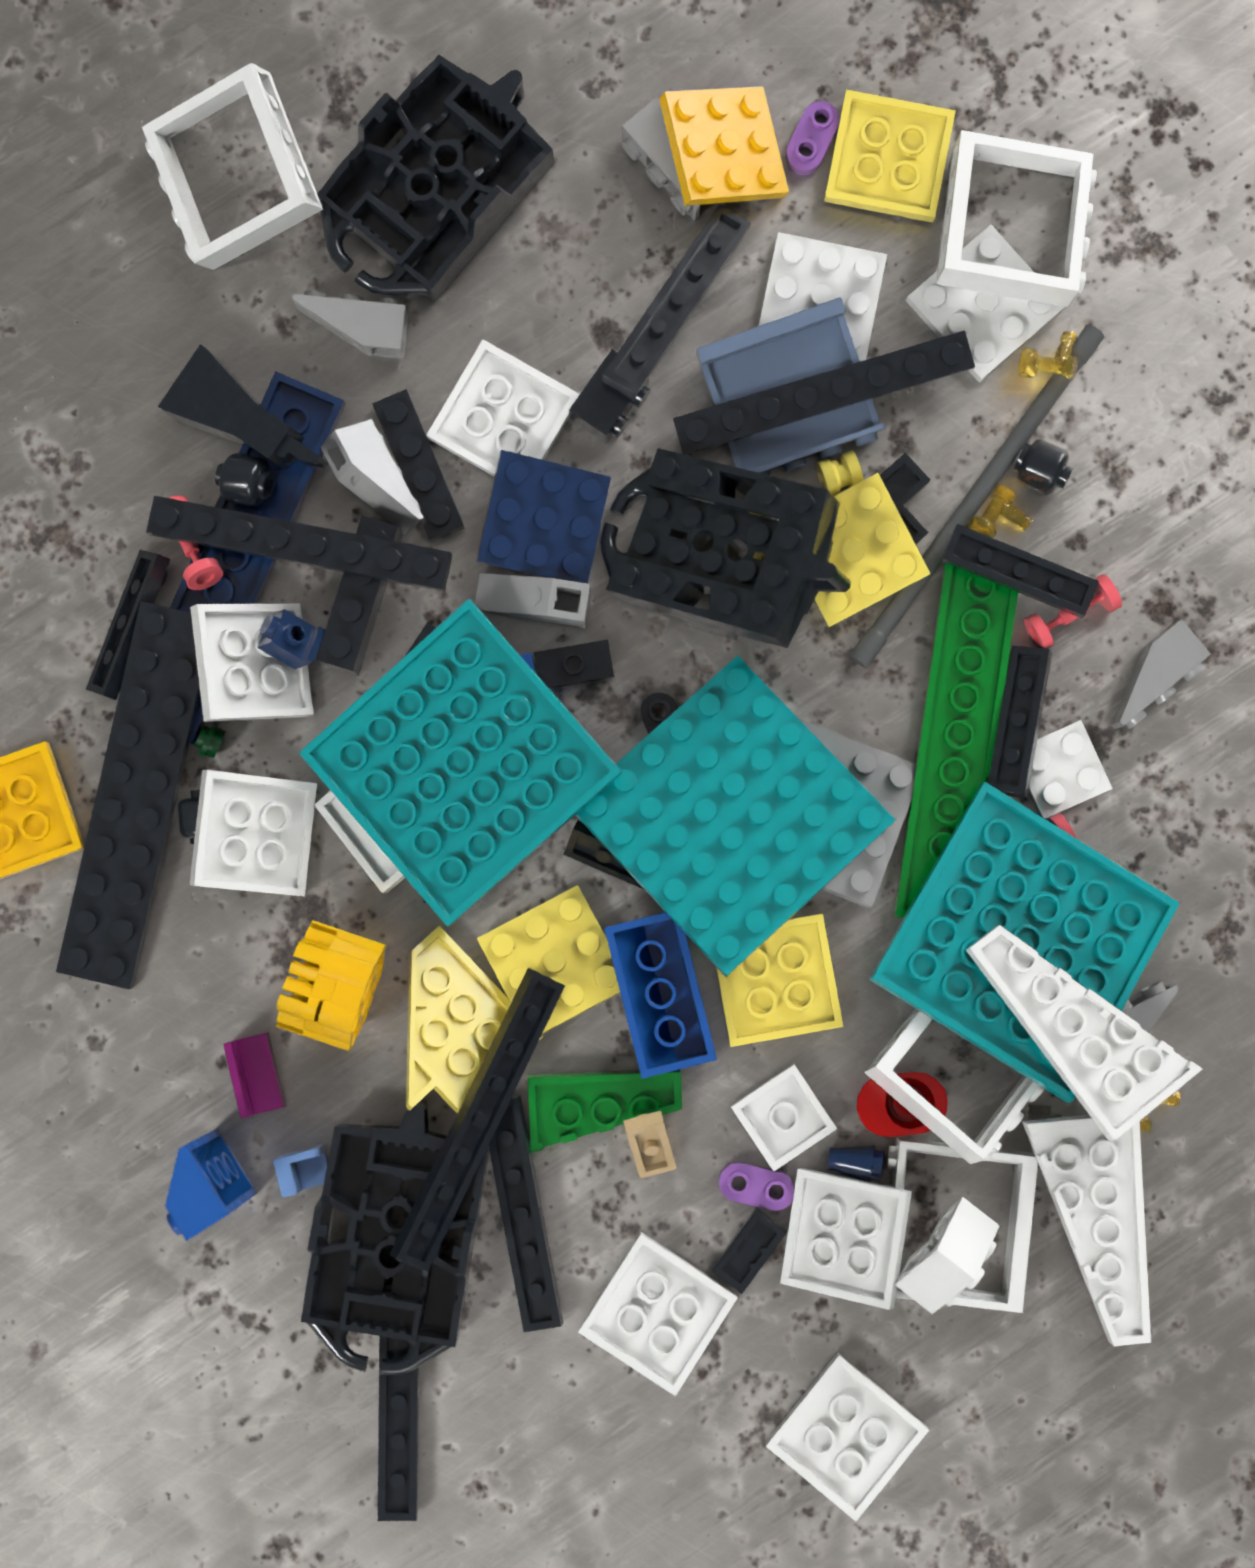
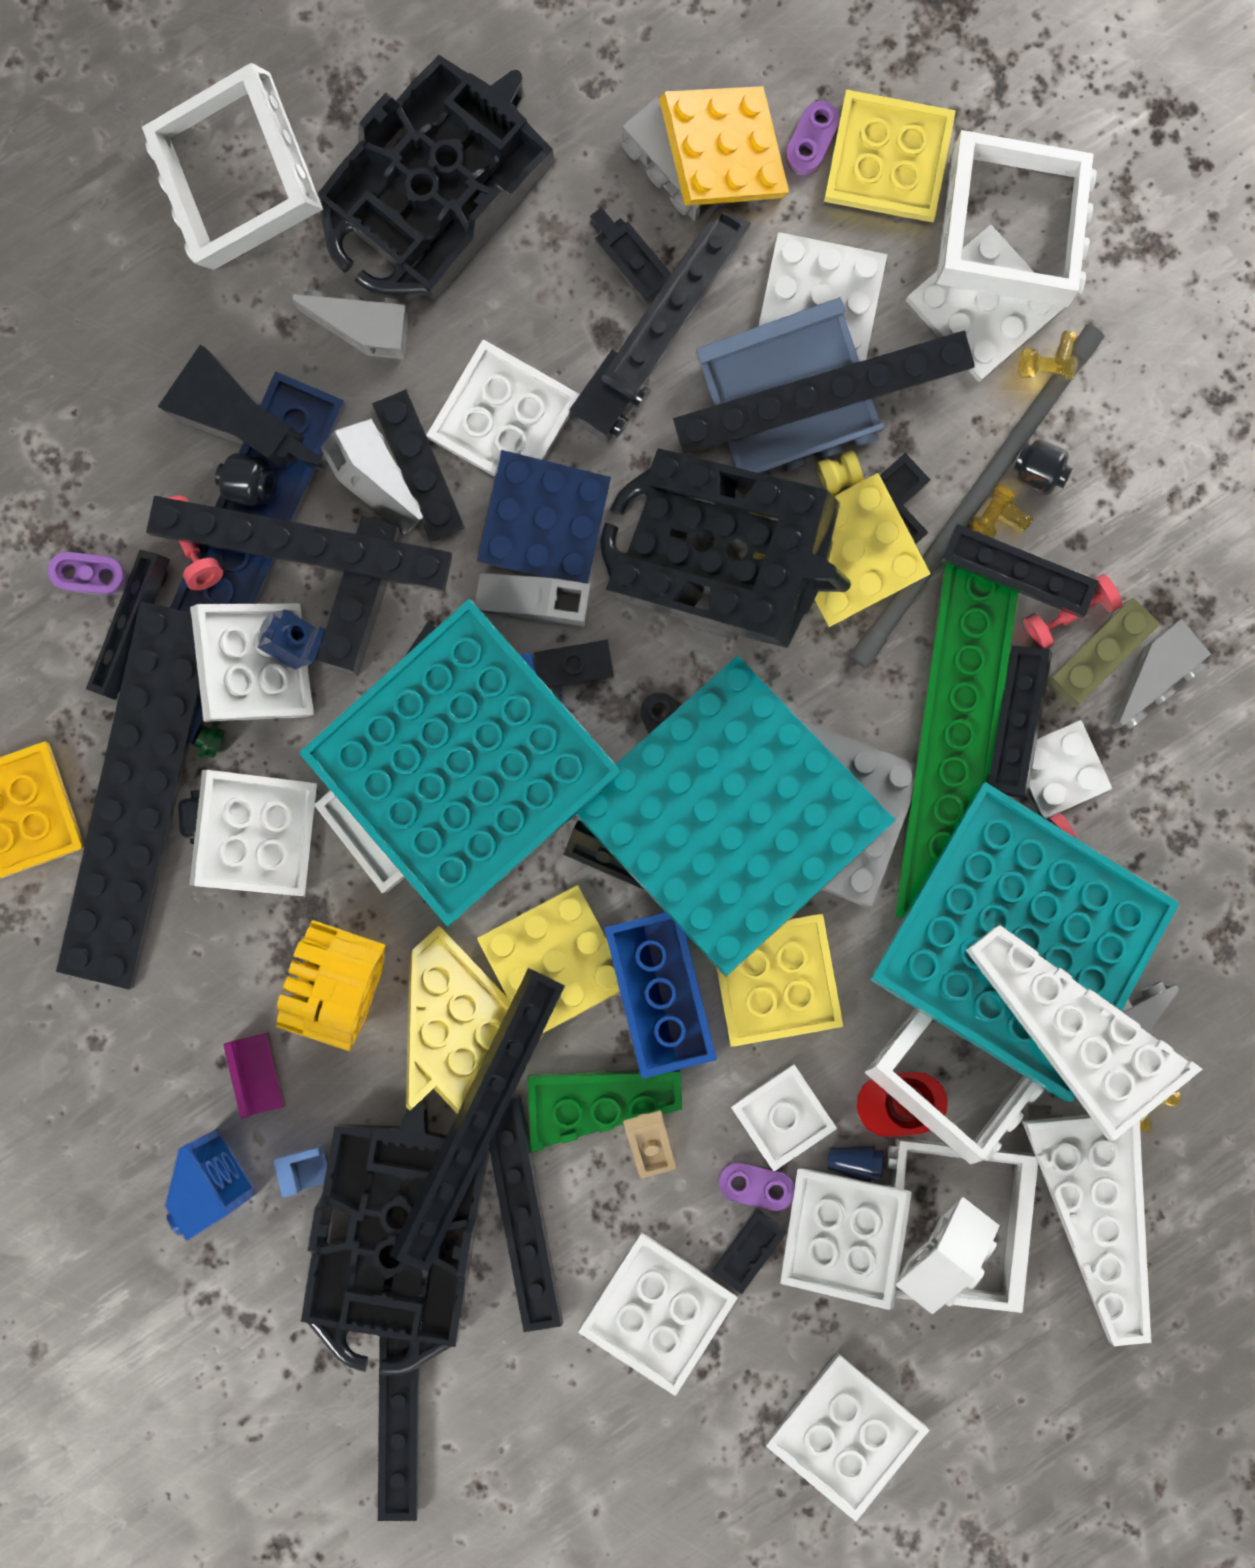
(88, 573): none -> medium lavender plate
(630, 255): none -> black hinge
(1102, 653): none -> olive brick

